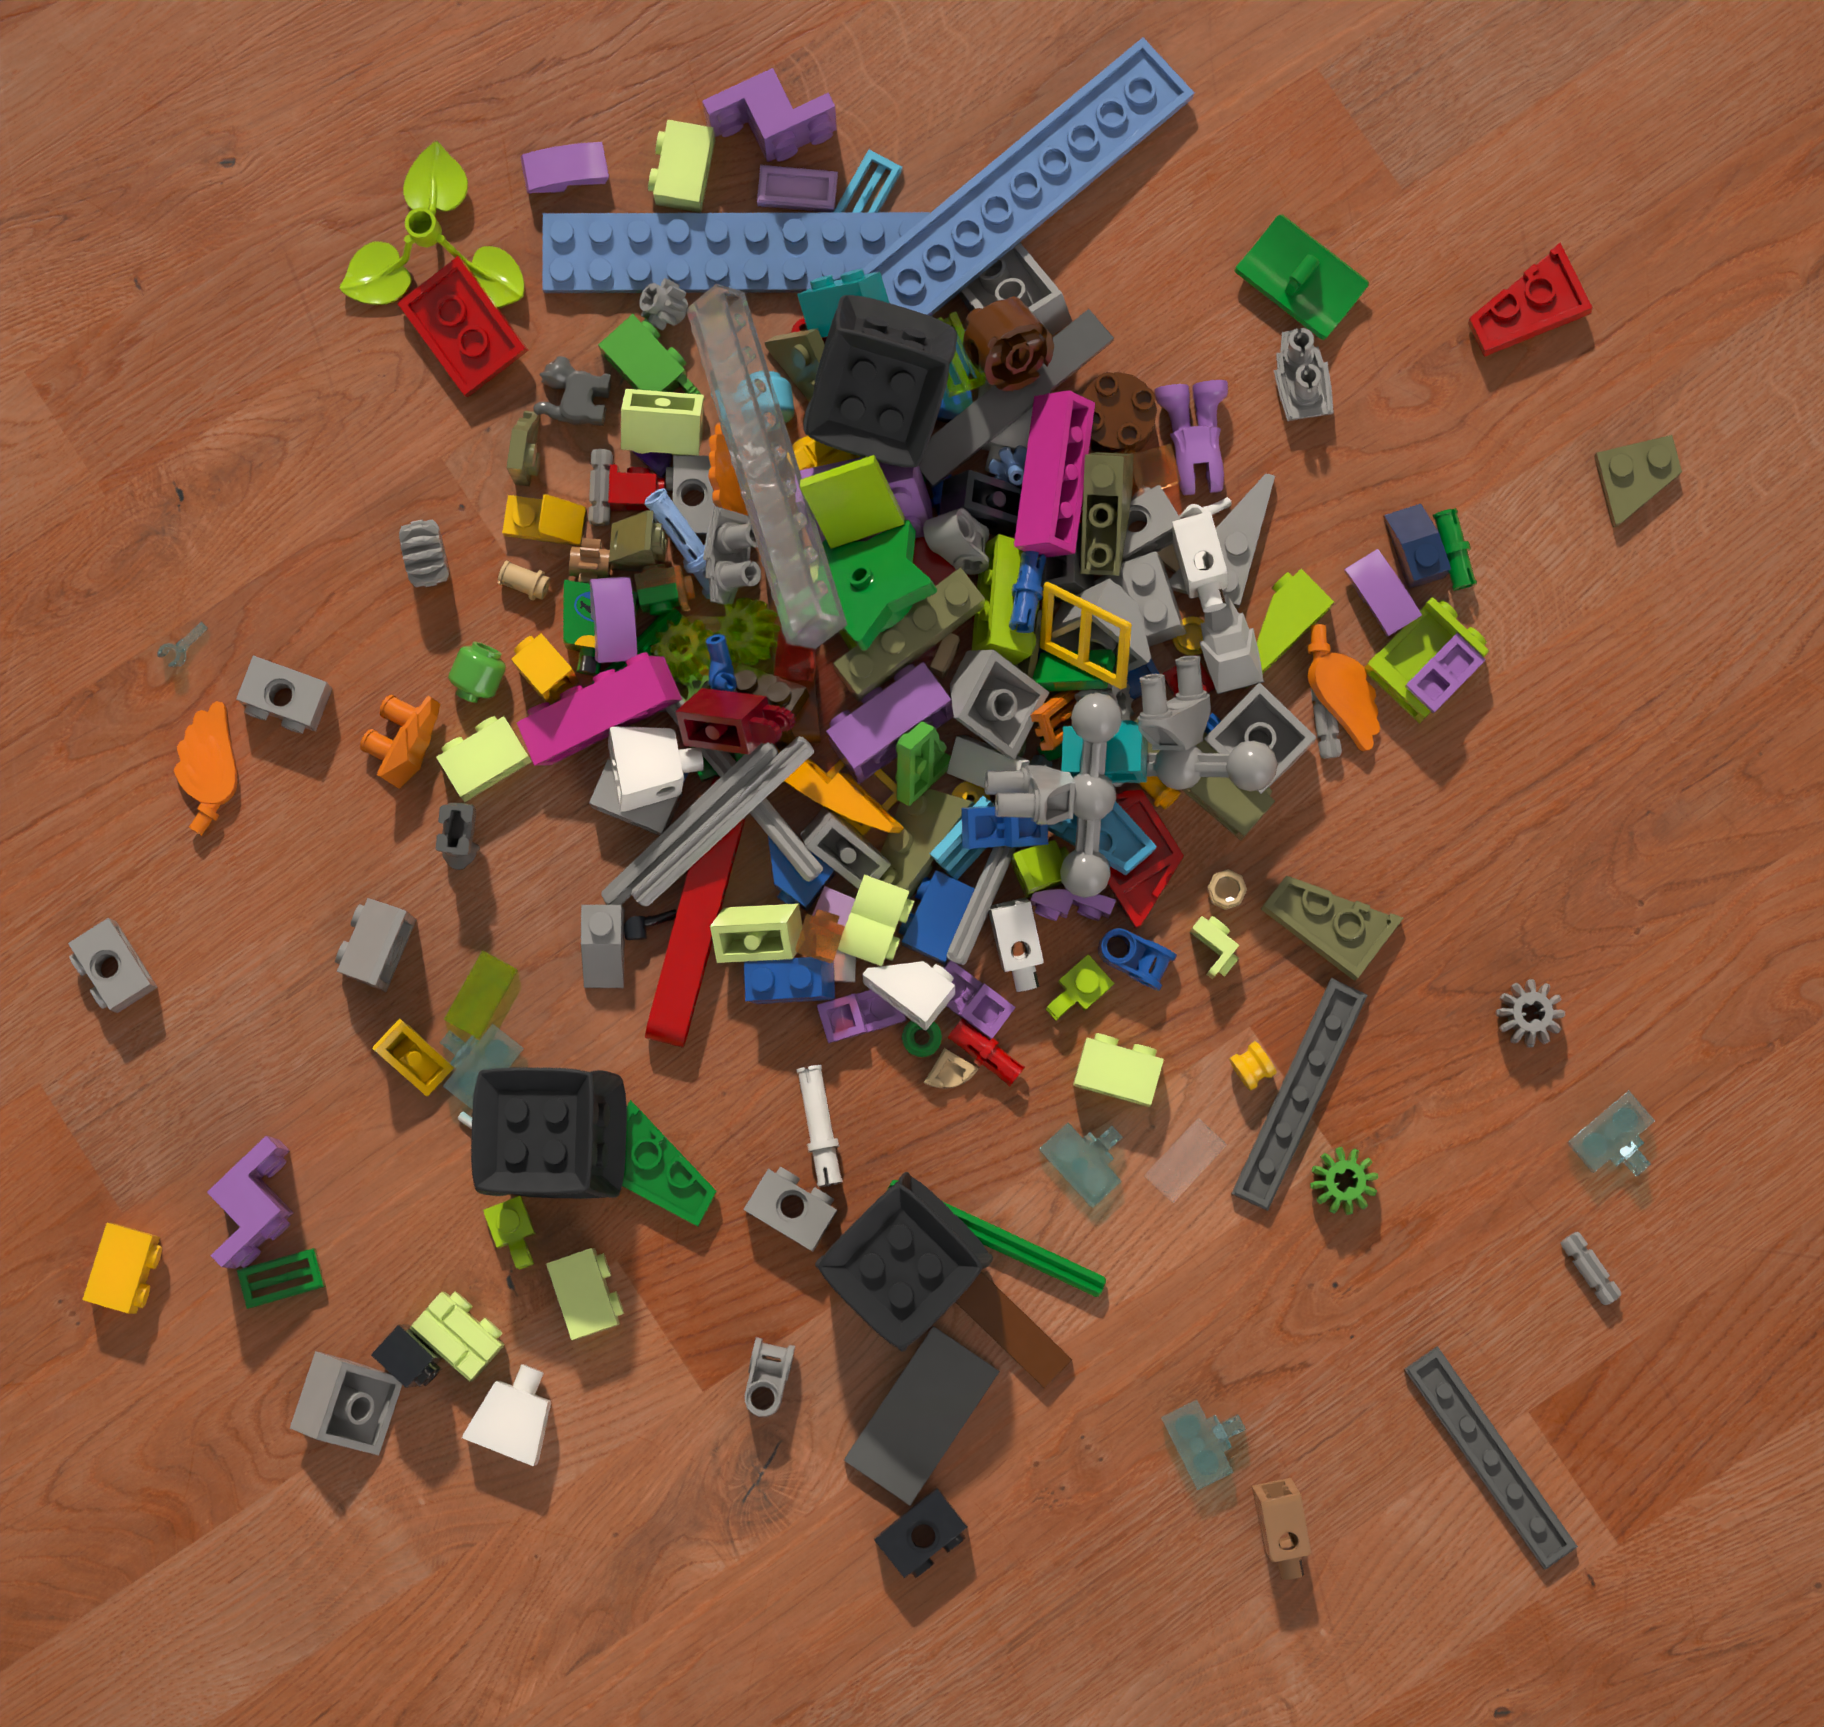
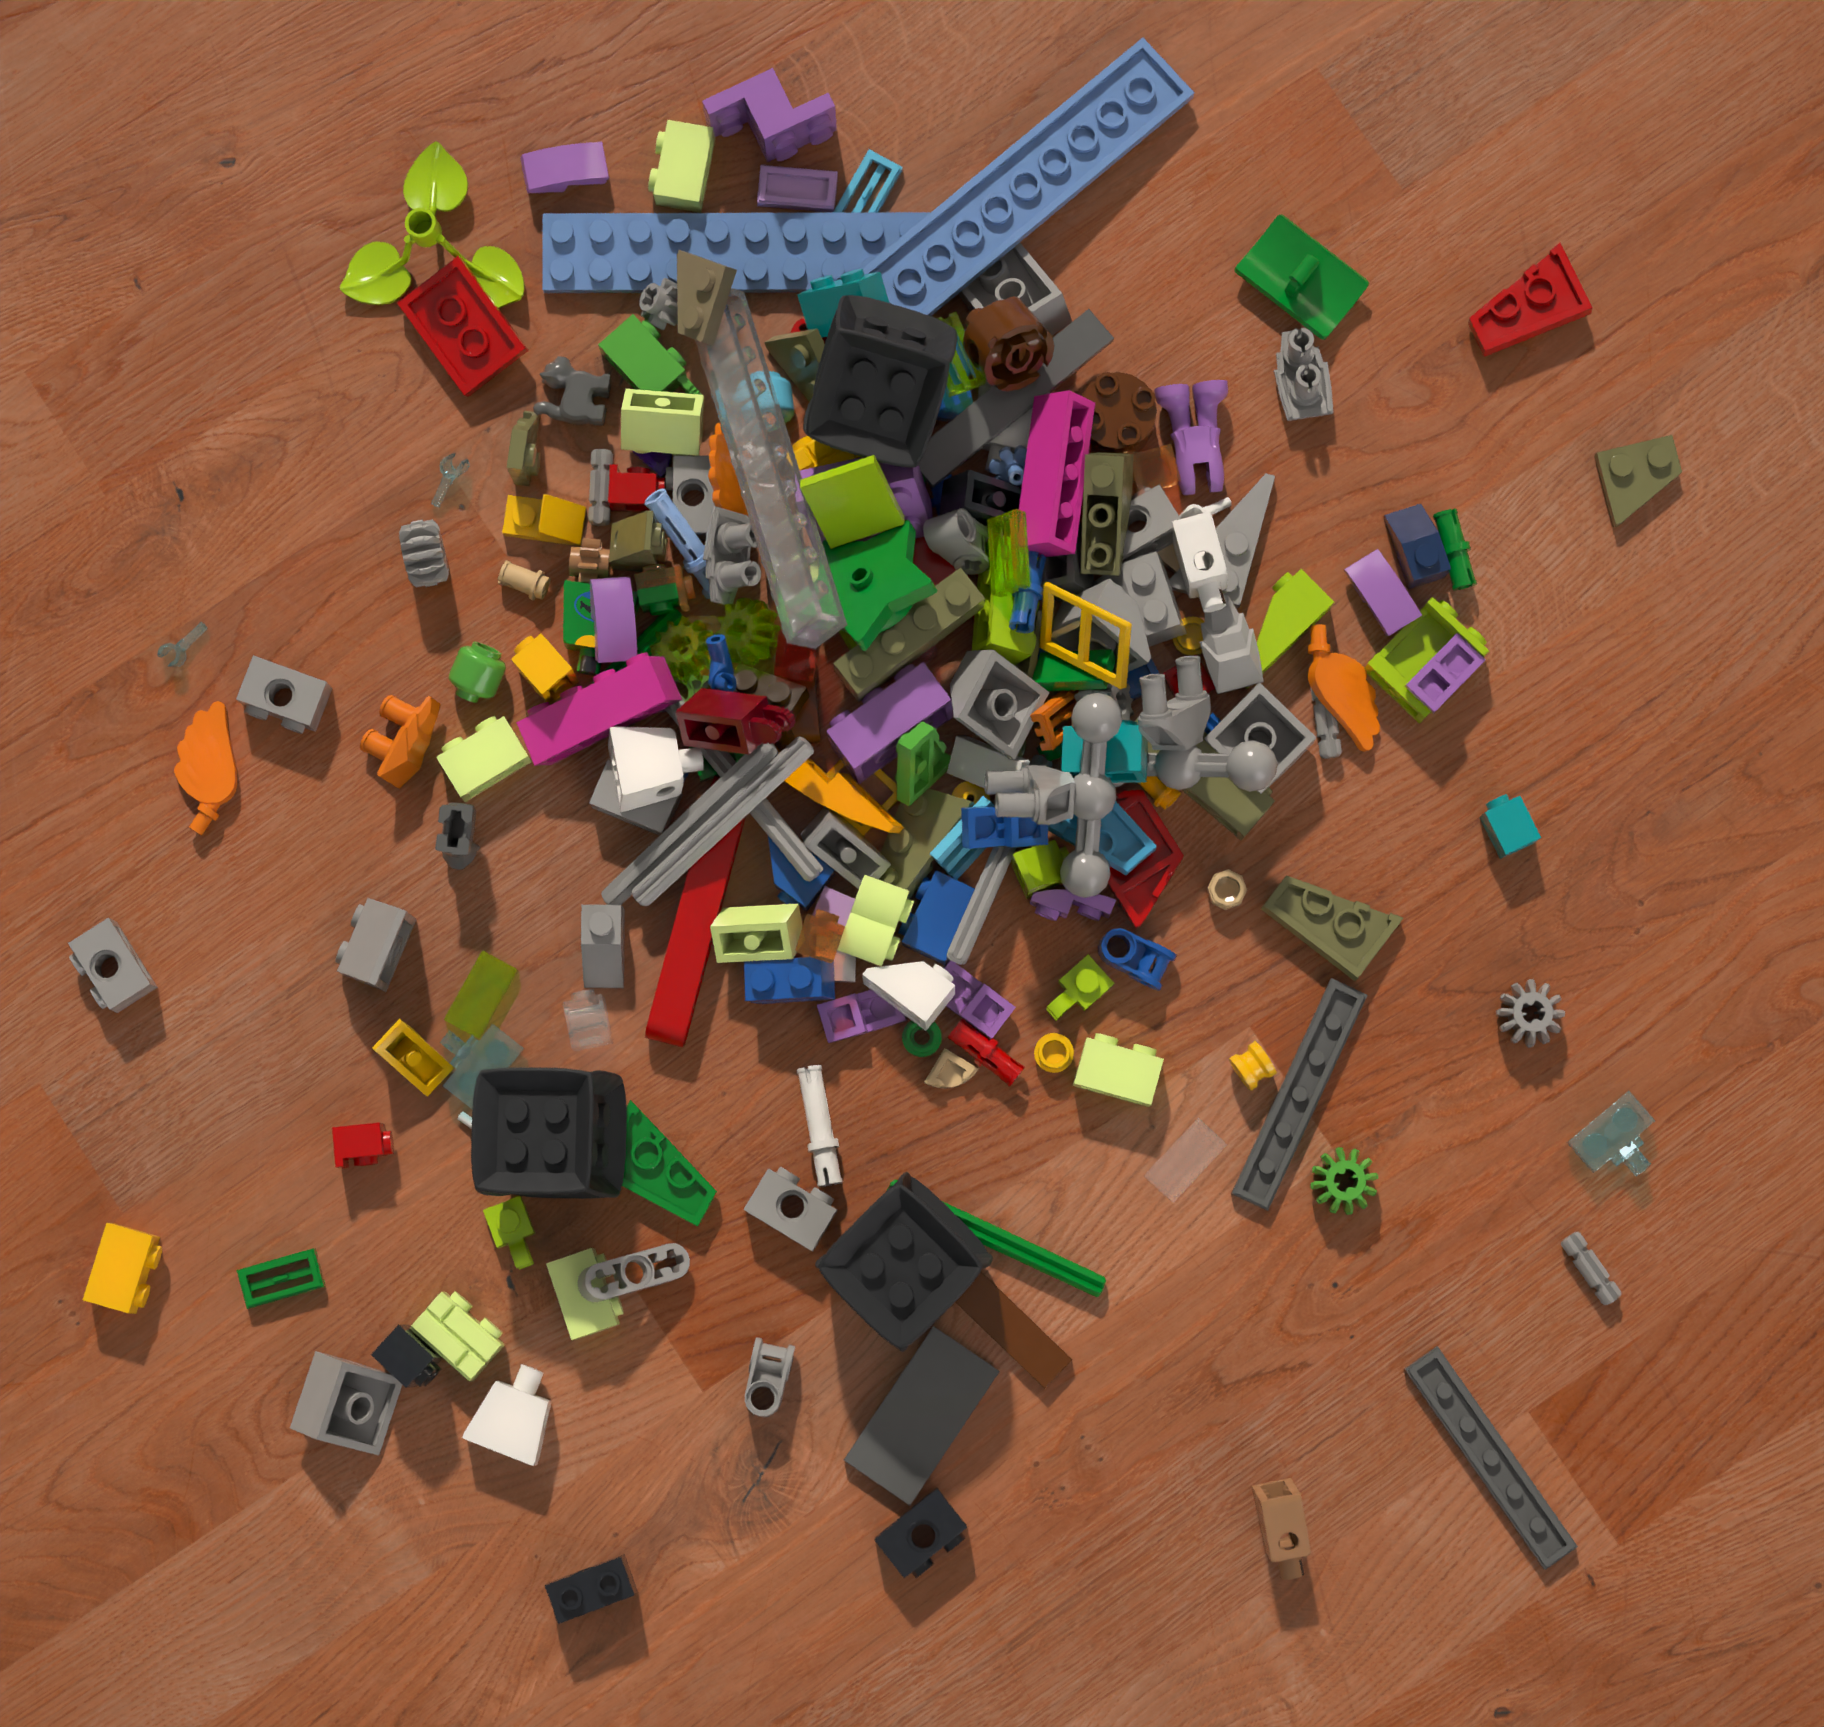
(251, 1203): medium lavender bracket -> none
(361, 1143): none -> red brick
(449, 474): none -> clear light blue hand
(587, 1020): none -> clear brick
(591, 1589): none -> black brick
(612, 1289): none -> light grey beam
(636, 926): black hand -> none
(701, 295): none -> dark tan wing
(945, 655): tan tile -> none
(1012, 550): none -> clear neon green tile
(1013, 923): white torso -> none
(1053, 1052): none -> yellow plate
(1084, 1161): clear light blue hinge -> none
(1202, 1442): clear light blue hinge -> none
(1214, 935): yellowish green bracket -> none
(1509, 825): none -> teal brick

